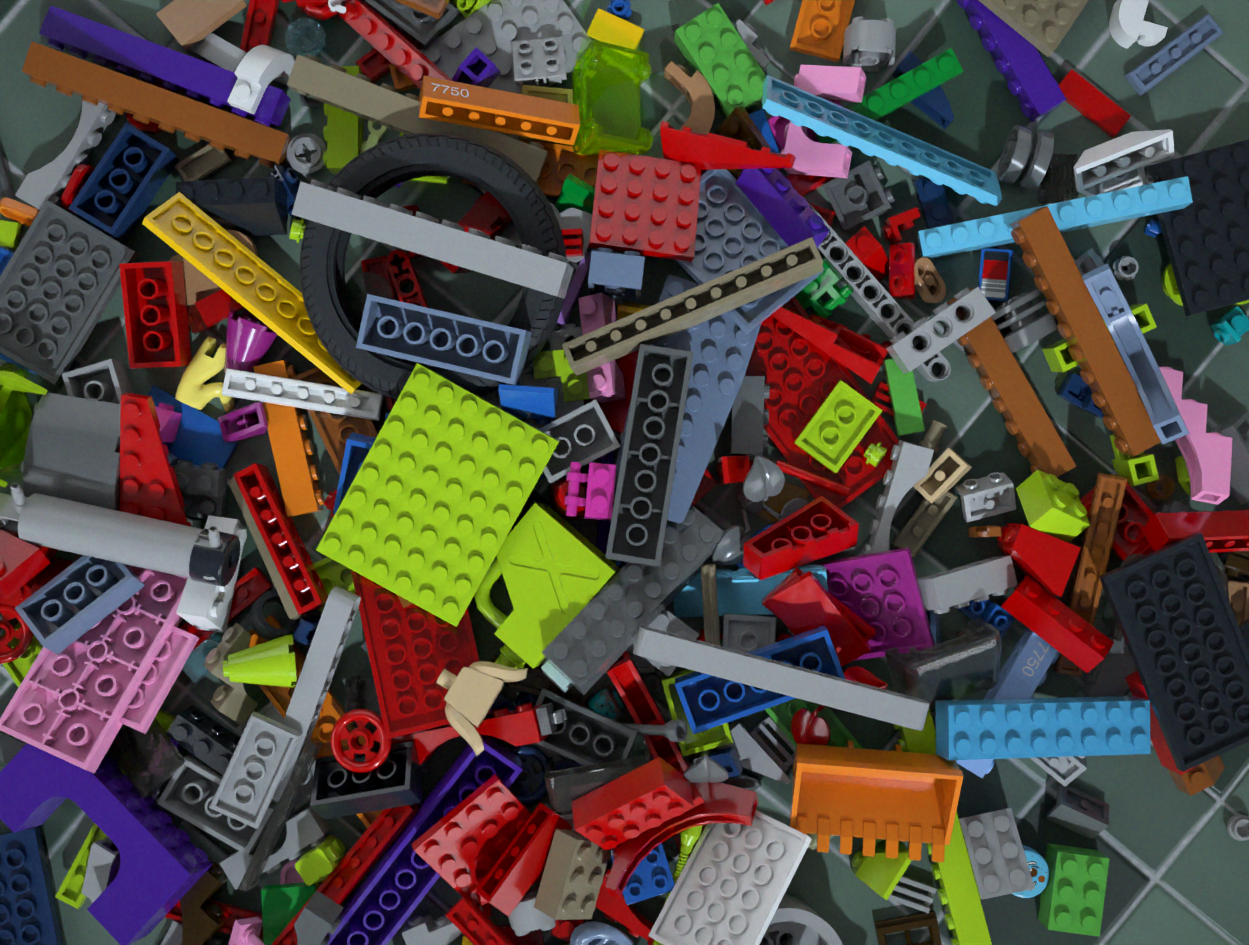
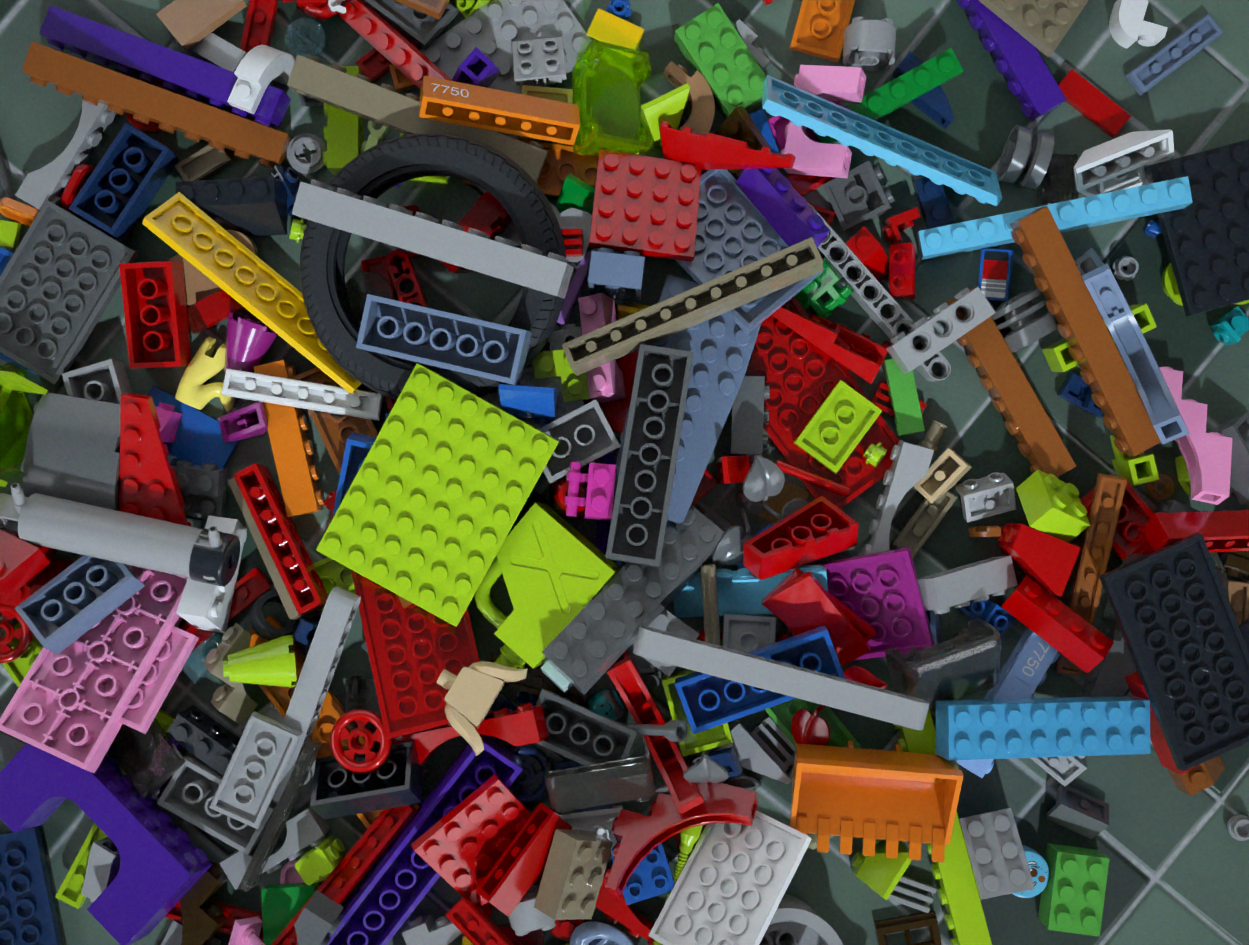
(549, 718): flat silver tile -> none
(632, 804): red brick -> none
(666, 108): none -> lime slope
(928, 277): medium nougat plate -> none

